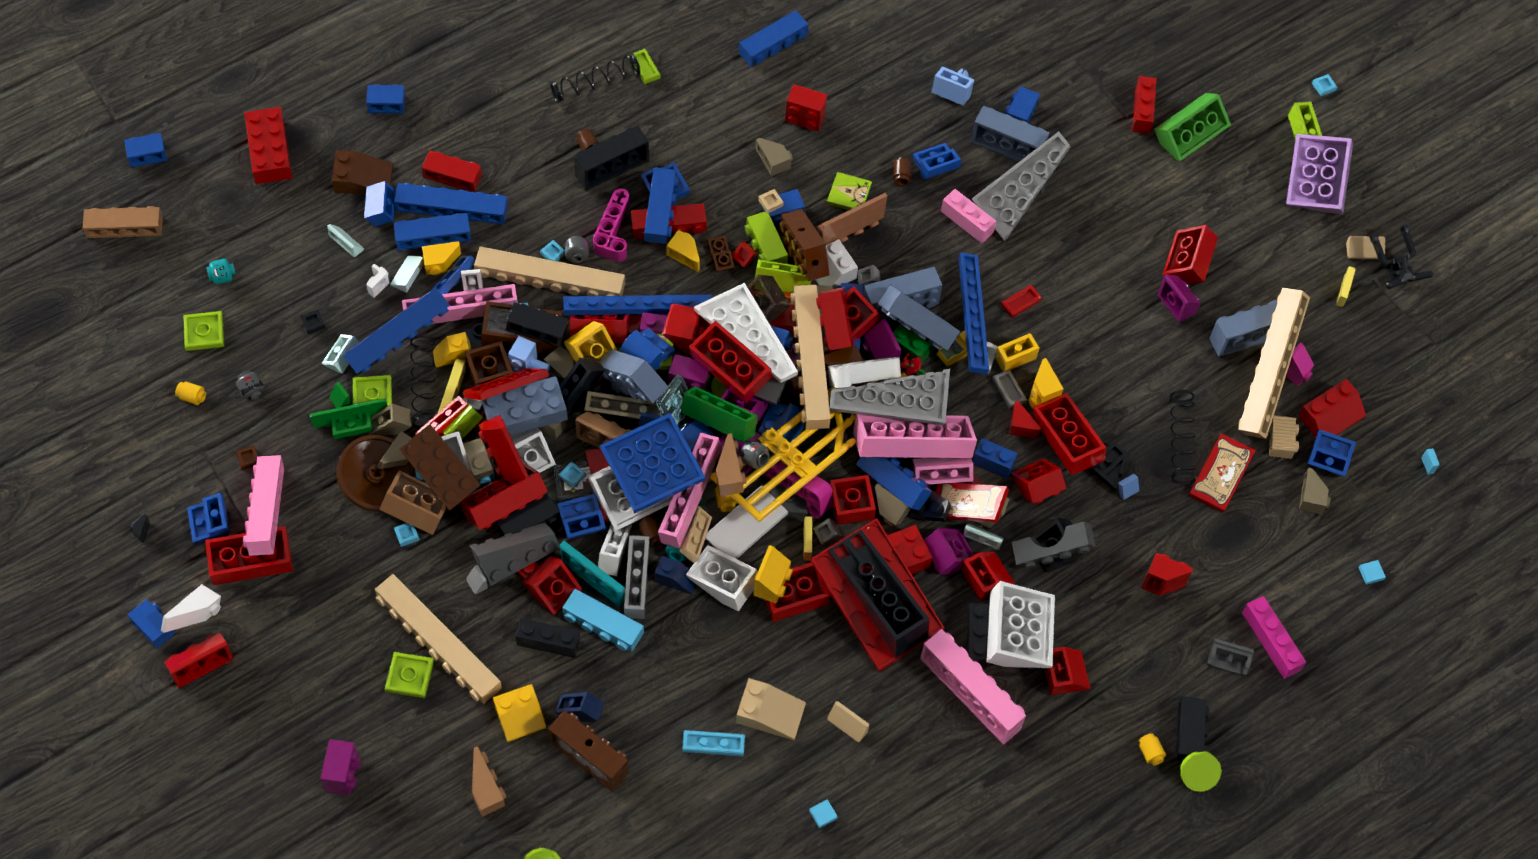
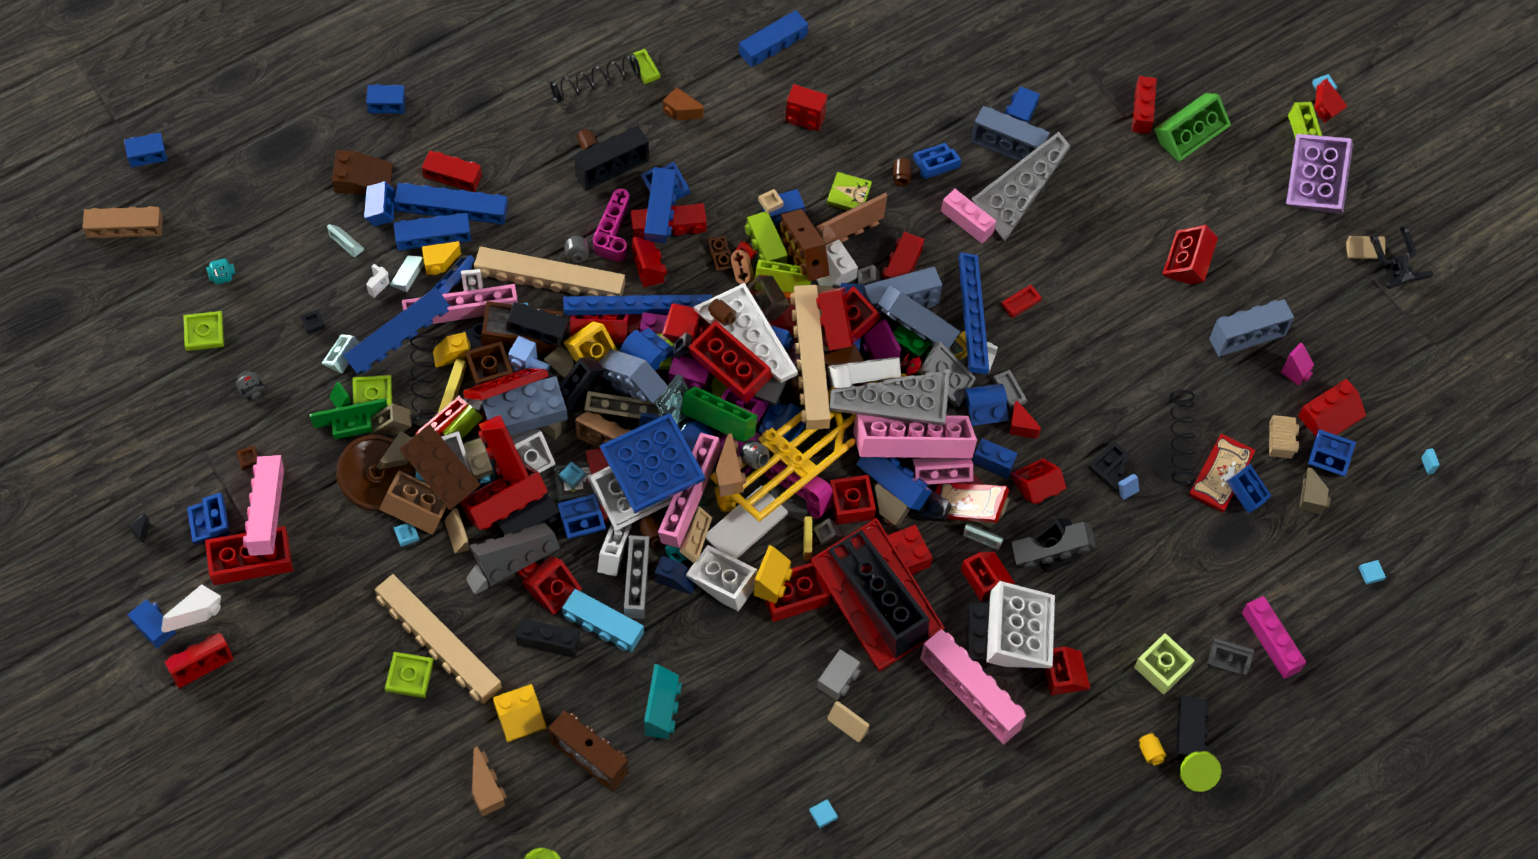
(190, 393): yellow brick -> none
(268, 145): red brick -> none
(340, 767): magenta brick -> none
(456, 532): none -> tan slope
(552, 251): medium azure tile -> none
(582, 704): dark blue slope -> none
(592, 574): teal tile -> none
(648, 262): none -> red slope
(662, 703): none -> teal slope
(682, 106): none -> dark orange slope
(682, 345): none -> black plate
(684, 250): yellow slope -> none
(713, 743): medium azure tile -> none
(722, 312): none -> reddish brown brick
(742, 267): none -> nougat beam
(770, 710): tan slope -> none
(774, 156): dark tan slope -> none
(838, 675): none -> light grey brick
(905, 256): none -> red brick
(941, 359): none -> light grey tile
(948, 550): magenta slope -> none
(953, 85): light blue brick -> none
(986, 404): none -> blue brick
(1017, 352): yellow brick -> none
(1045, 385): yellow slope -> none
(1069, 434): red brick -> none
(1164, 663): none -> yellowish green brick
(1166, 575): red slope -> none
(1178, 297): magenta slope -> none
(1248, 488): none -> blue brick
(1274, 363): brick -> none
(1328, 101): none -> red slope
(1346, 285): light yellow tile -> none

